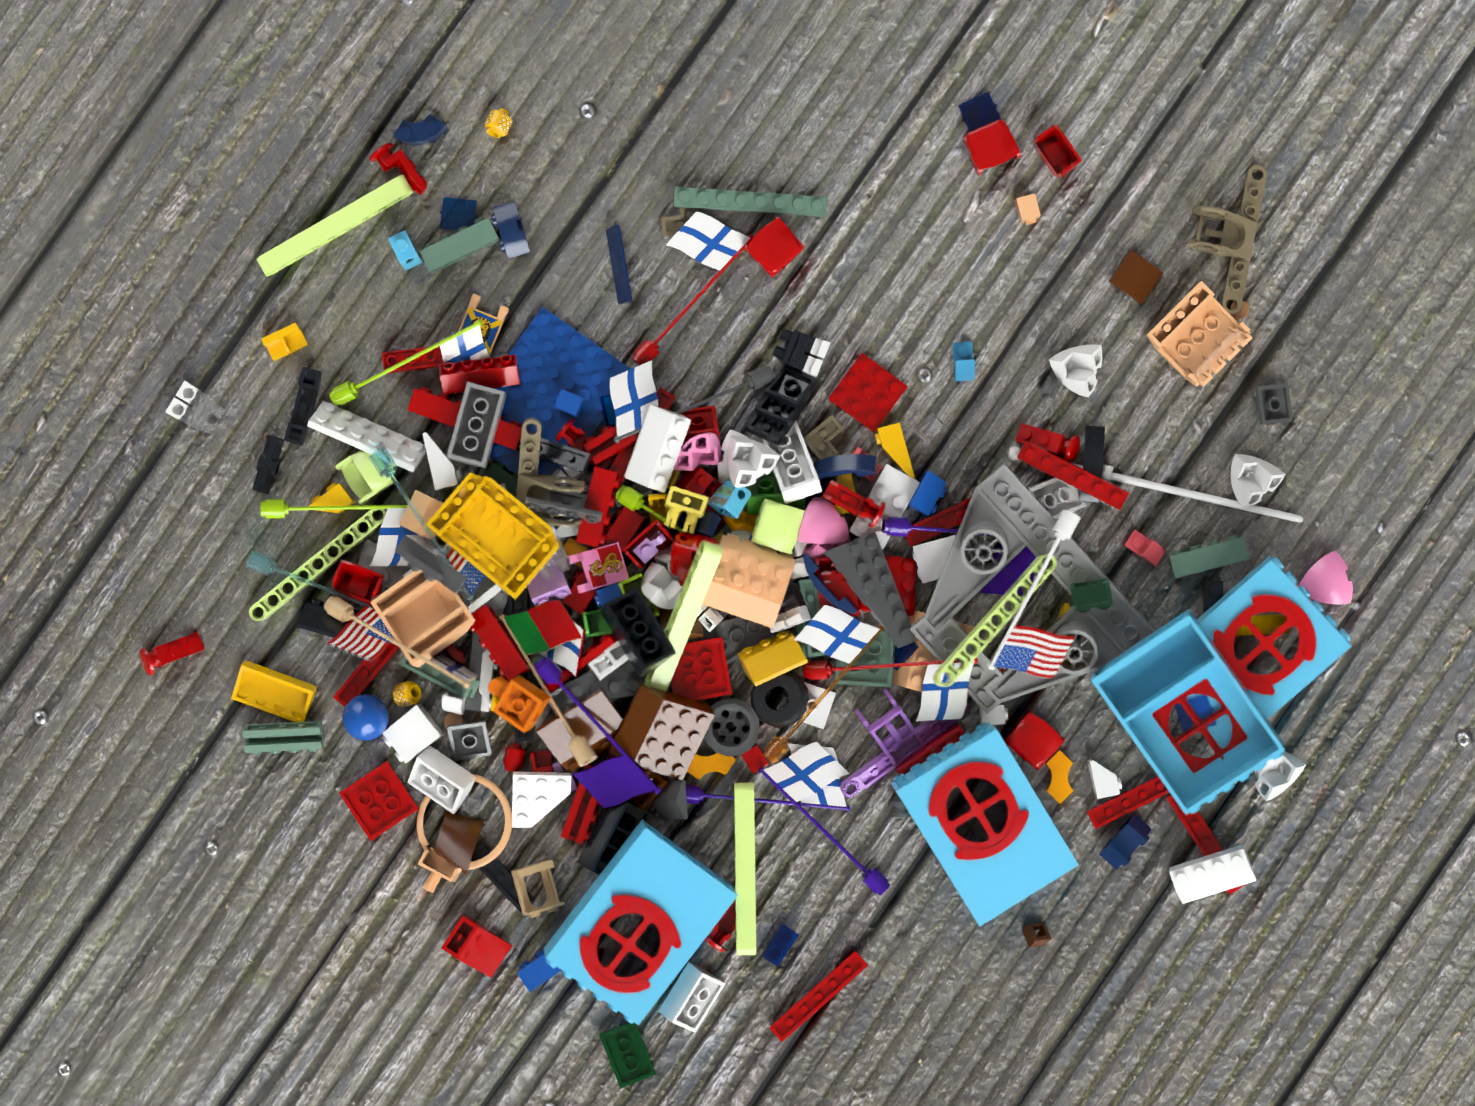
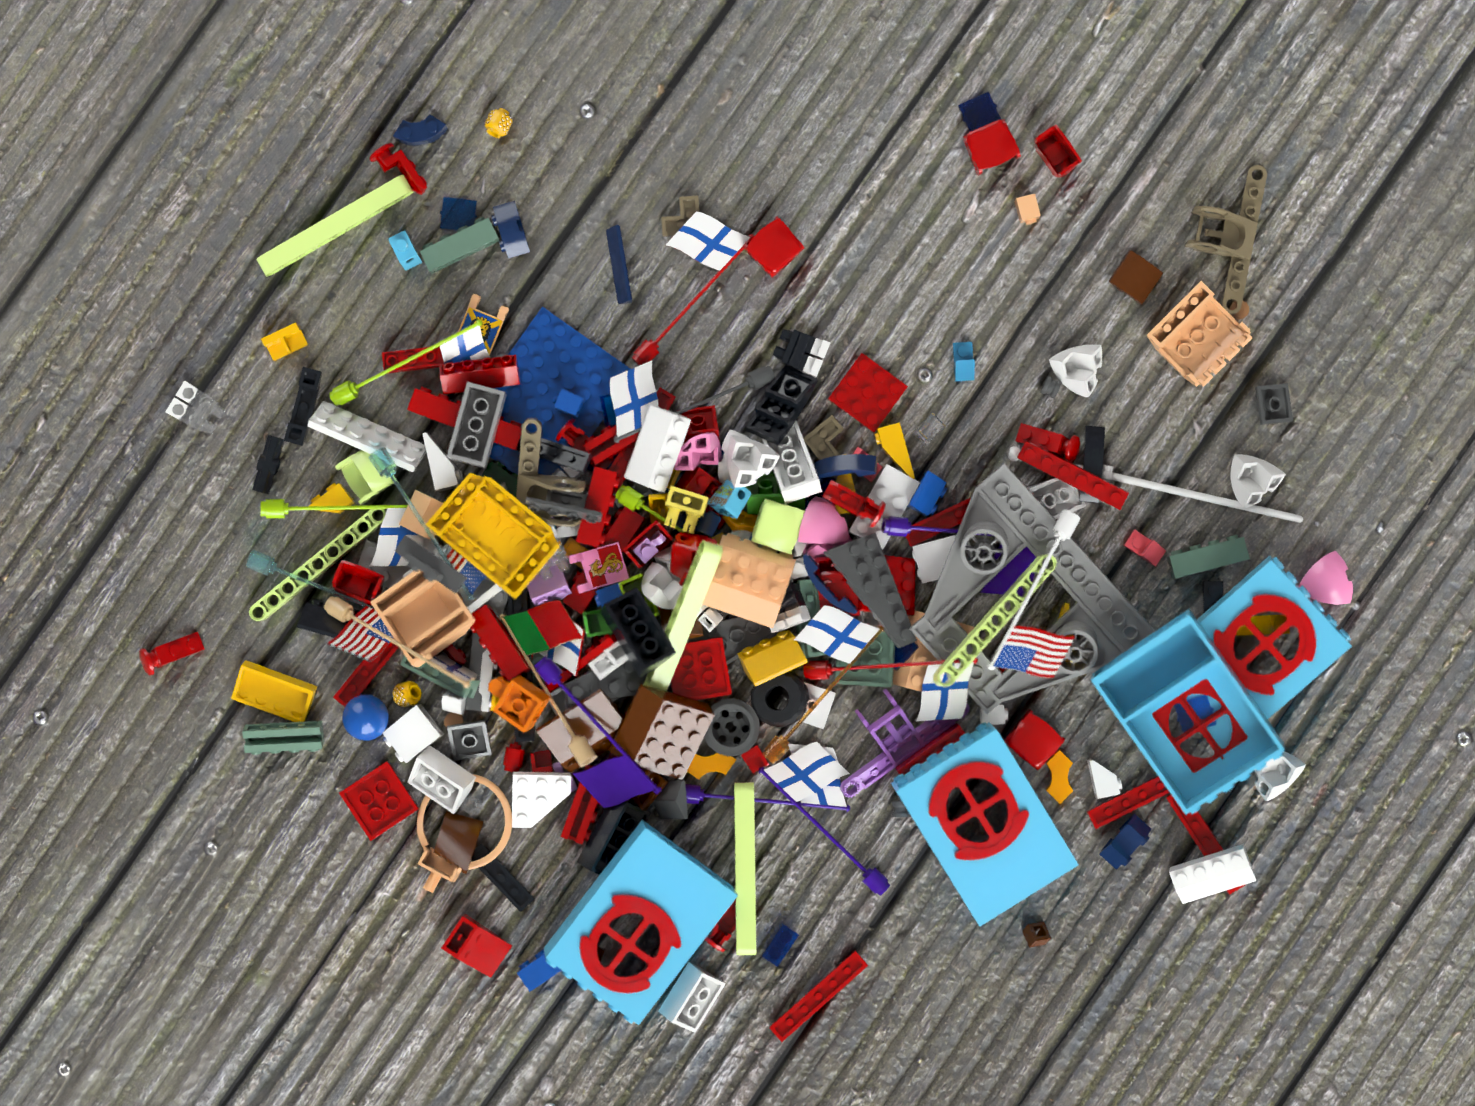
(552, 900): tan panel -> none
(627, 1054): dark green plate -> none
(750, 201): sand green plate -> none
(1091, 595): clear green brick -> none

